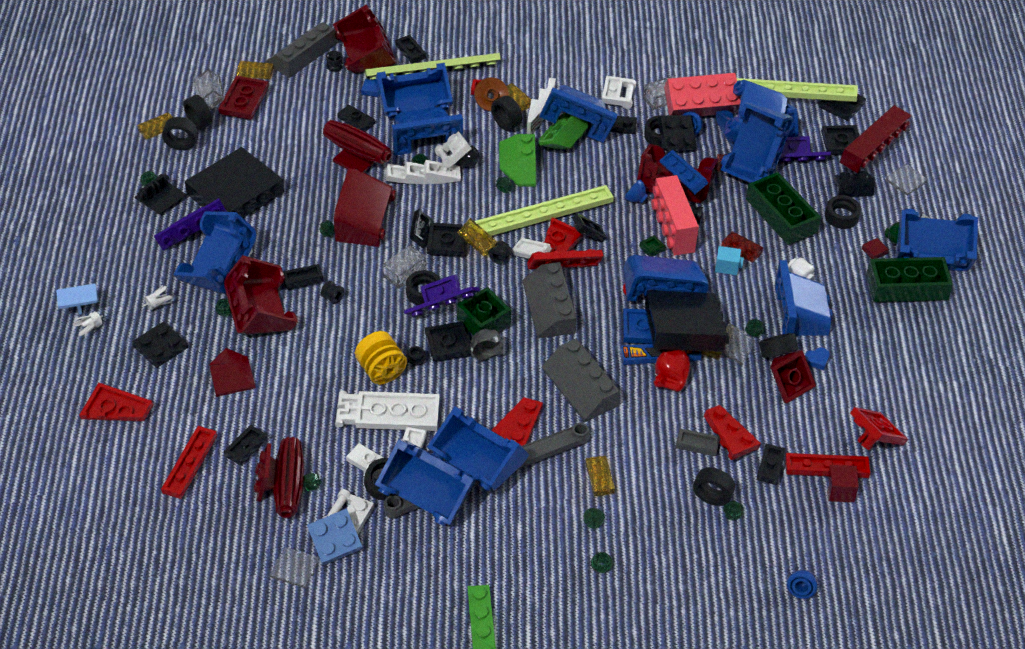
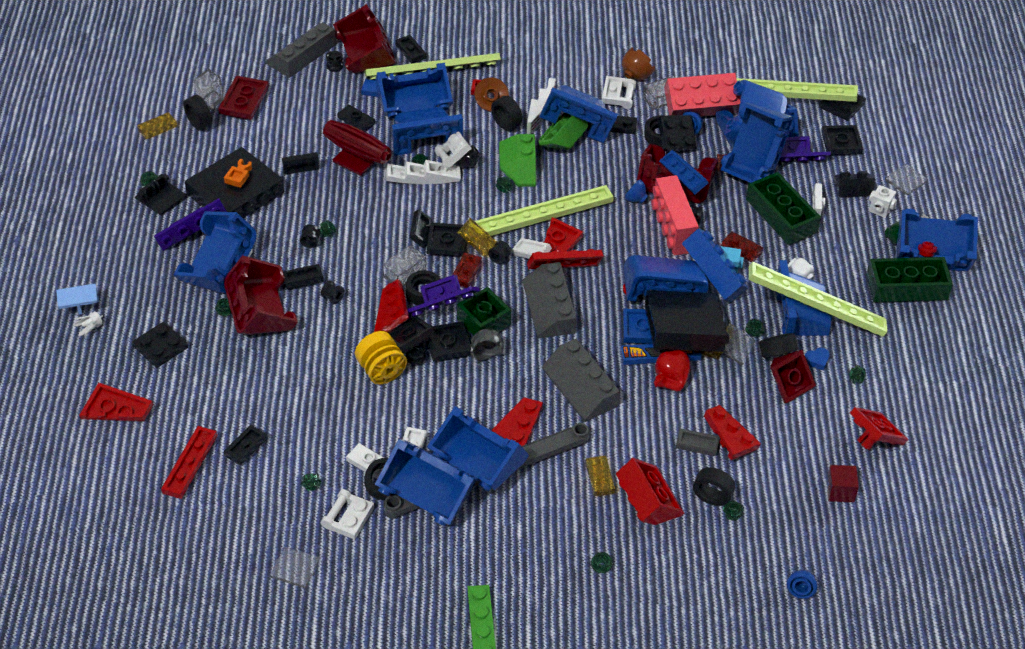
(154, 301): white piece -> none
(182, 124): black tyre -> none
(231, 373): dark red slope -> none
(238, 175): none -> orange plate
(255, 69): clear yellow tile -> none
(282, 475): dark red plate -> none
(300, 163): none -> black plate
(310, 236): none -> black wheel
(334, 536): medium blue plate -> none
(362, 209): dark red windscreen -> none
(388, 410): white hinge -> none
(392, 307): none -> red wing
(411, 333): none -> black plate
(467, 269): none -> clear red plate
(520, 97): clear yellow tile -> none
(588, 227): black plate -> none
(593, 522): clear green plate -> none
(637, 65): none -> dark orange cylinder
(648, 492): none -> red slope
(652, 246): dark green tile -> none
(715, 265): none -> blue brick
(771, 464): black plate -> none
(817, 200): none -> white plate
(817, 299): none -> yellowish green plate
(819, 464): red plate -> none
(841, 221): black tyre -> none
(857, 374): none -> clear green plate
(875, 139): dark red brick -> none
(875, 249): dark red tile -> none
(882, 201): none -> white brick
(927, 249): none -> red plate

